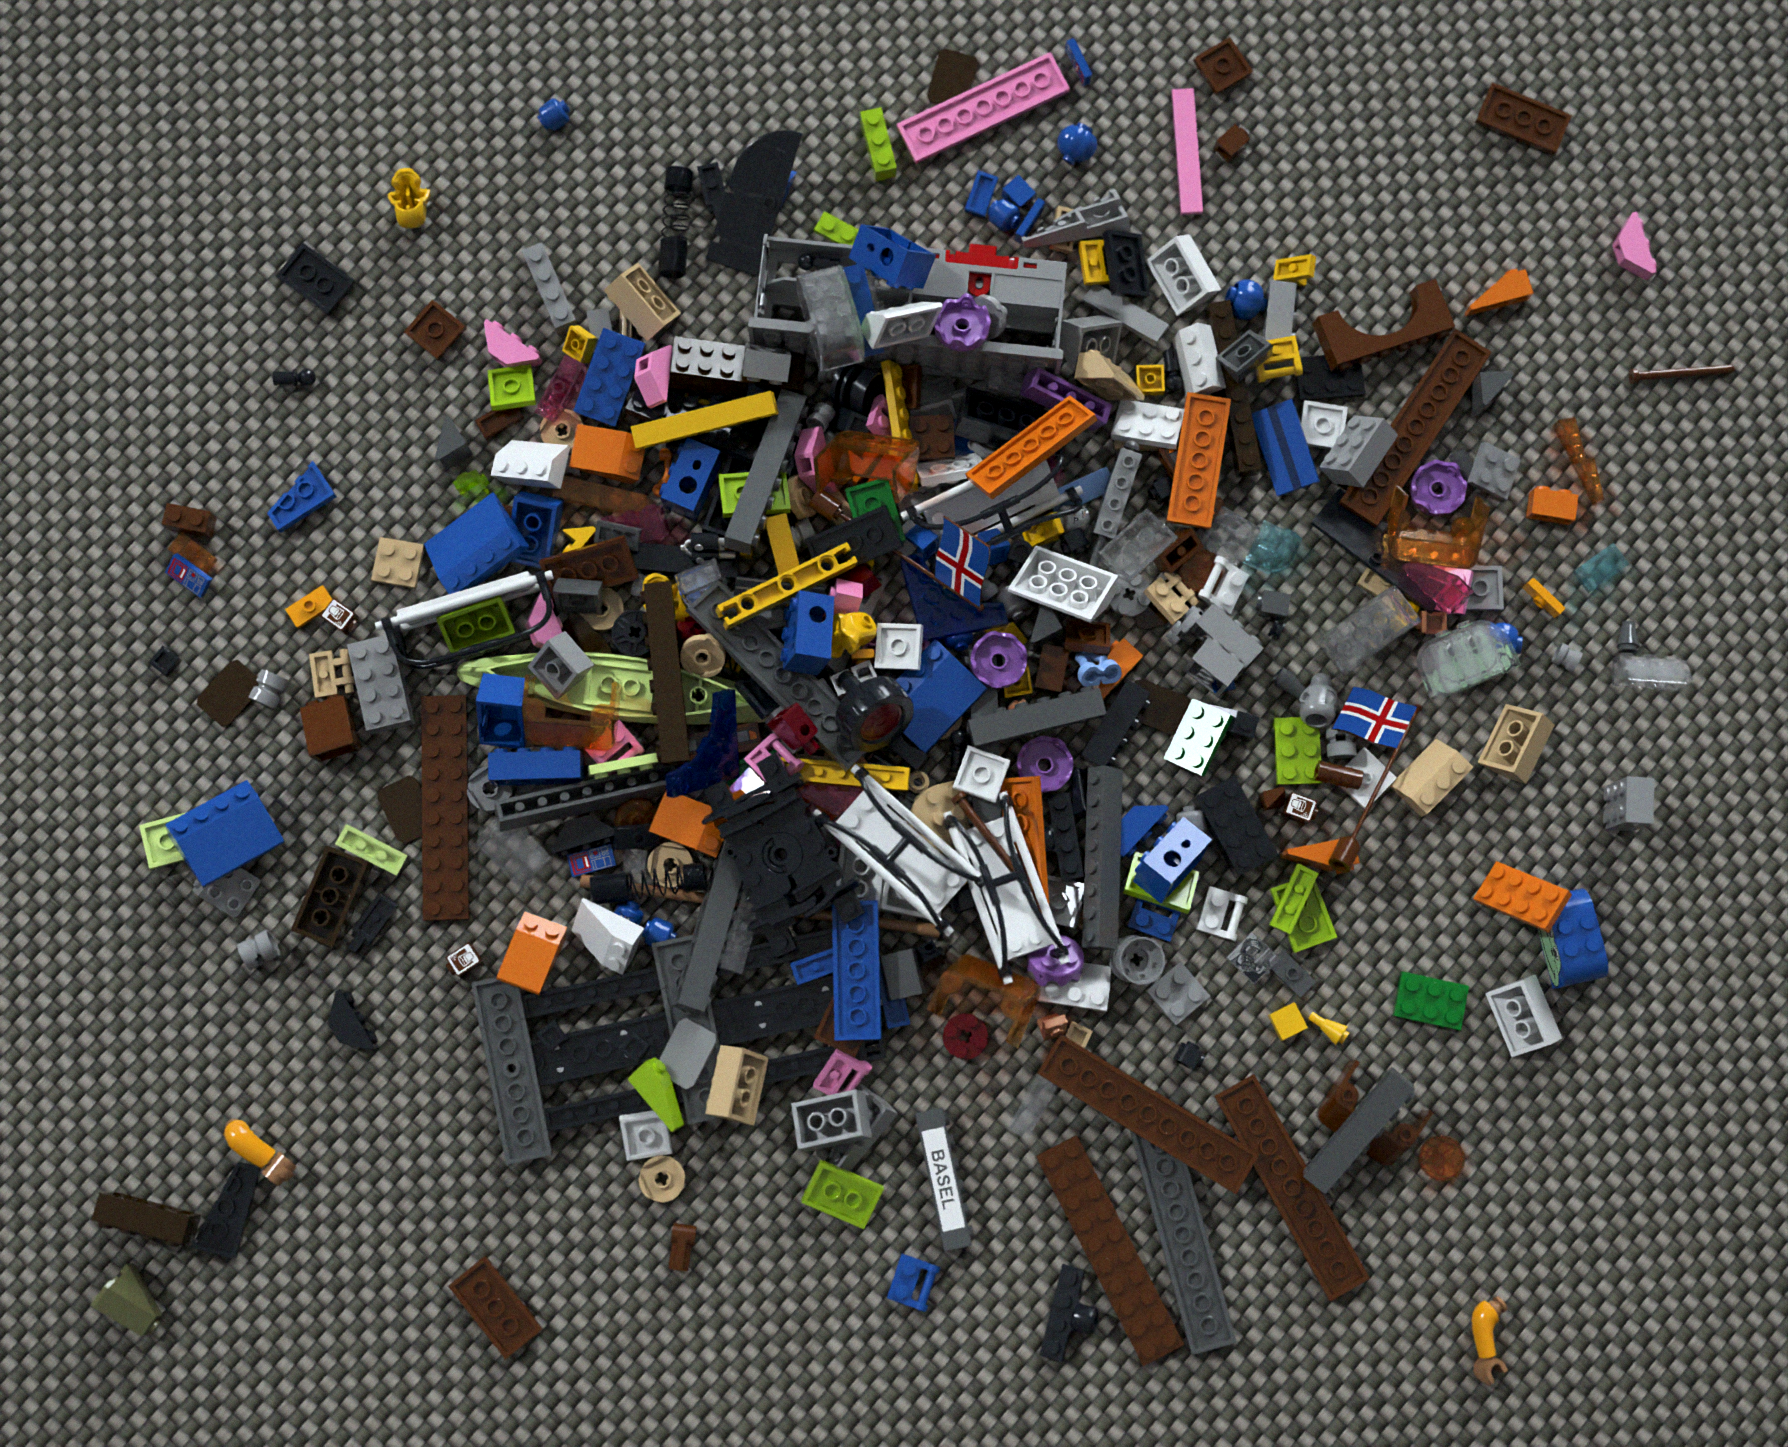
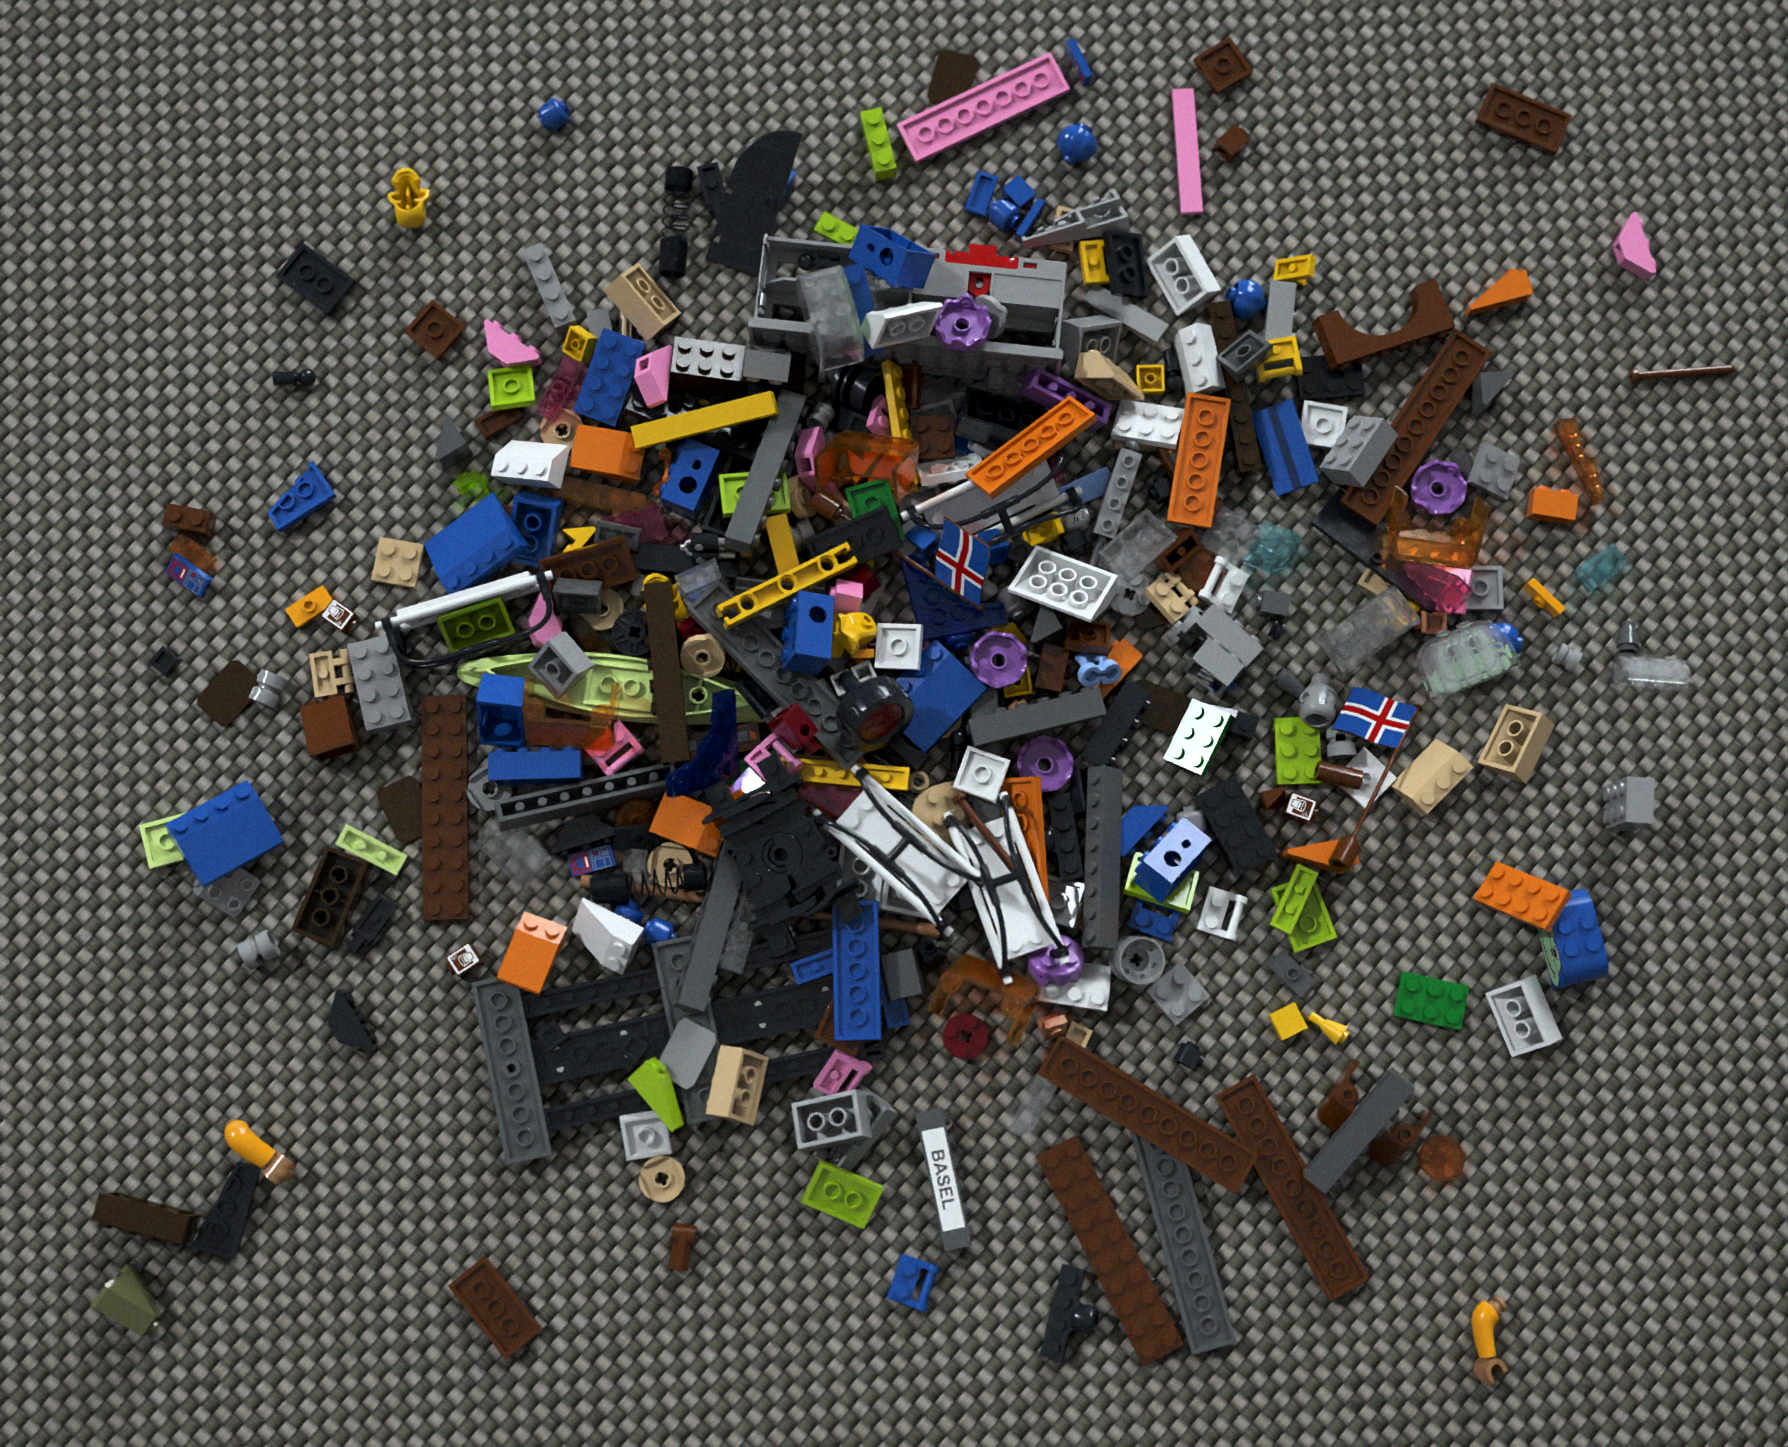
(622, 766): yellowish green plate -> none
(1253, 958): piece -> none

